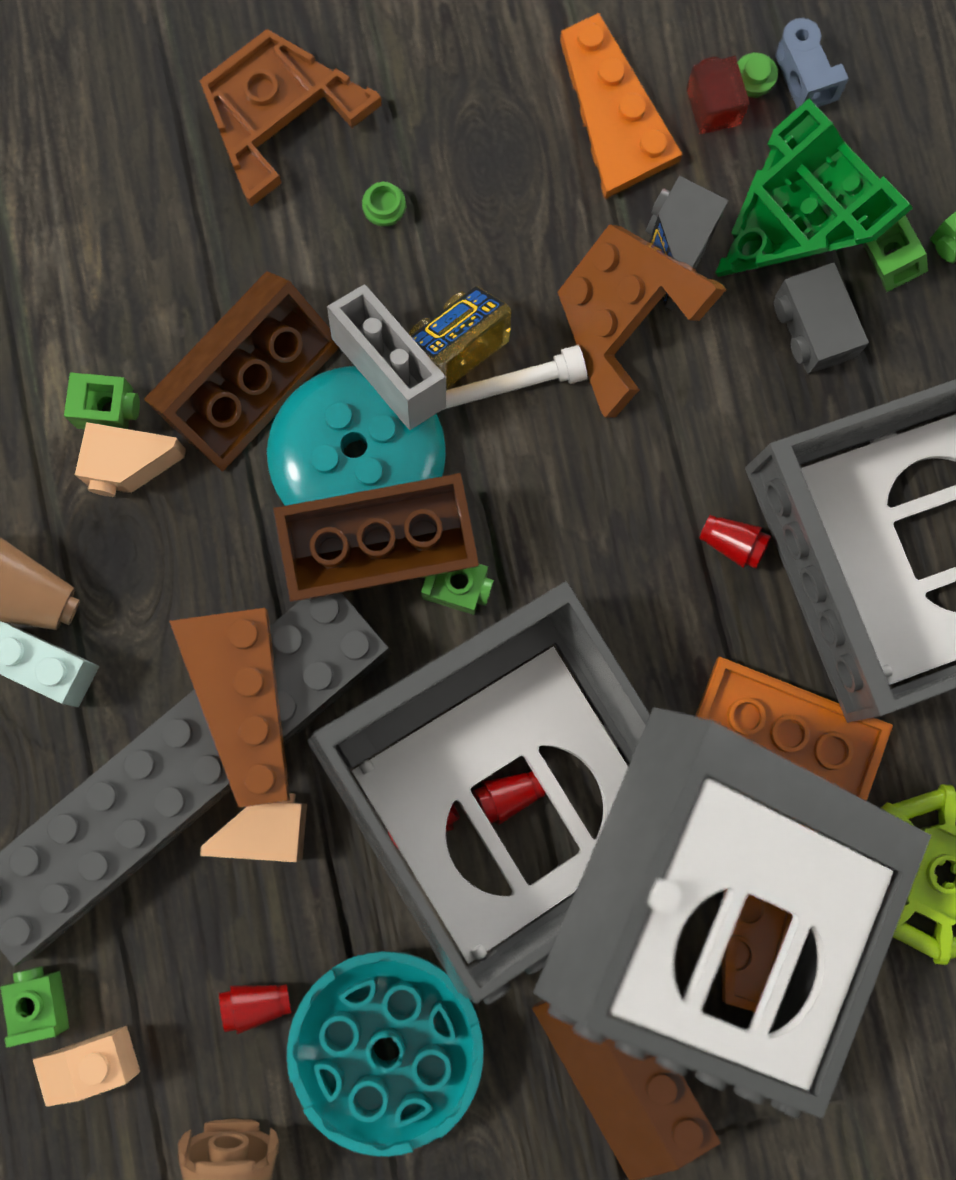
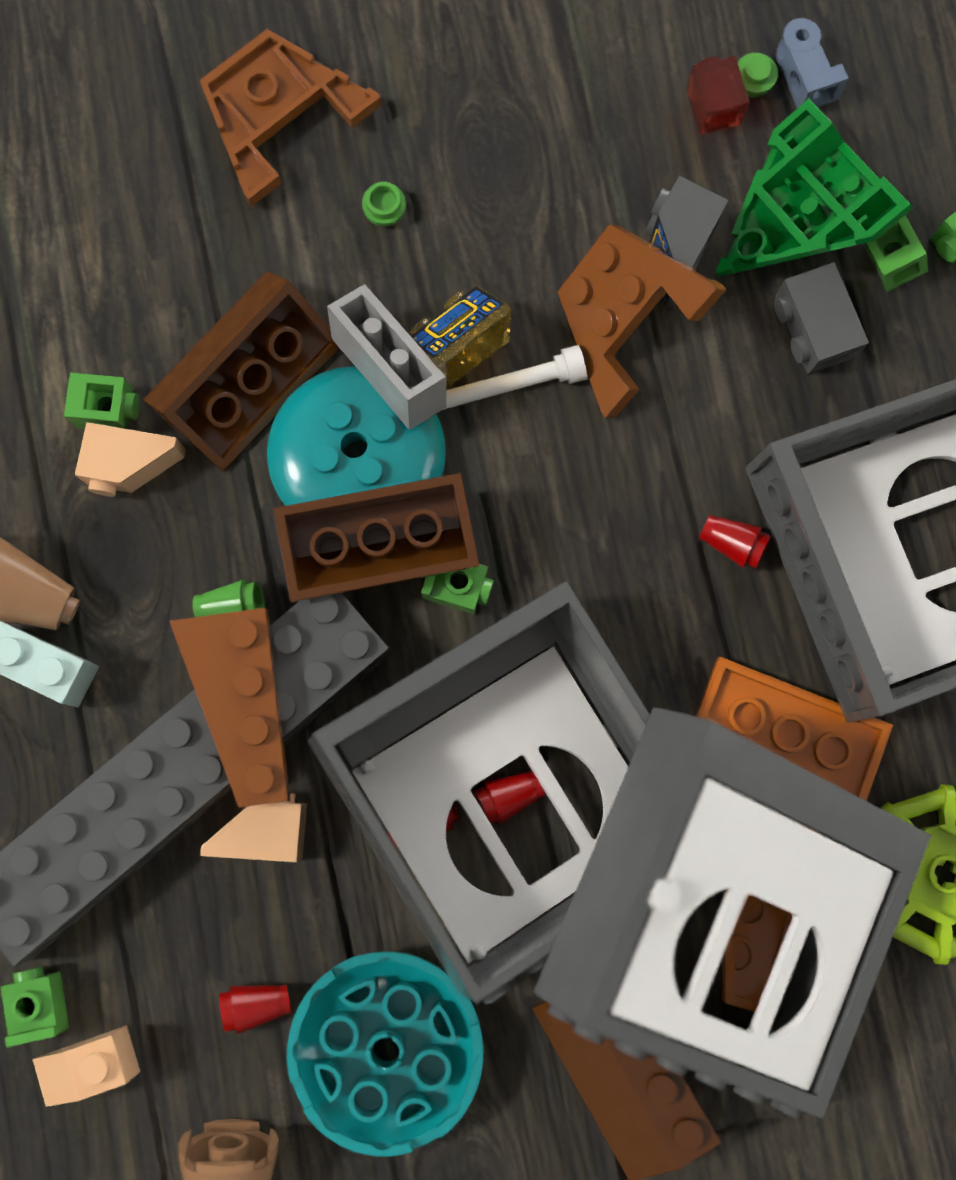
(229, 598): none -> bright green cone
(619, 116): orange wing -> none

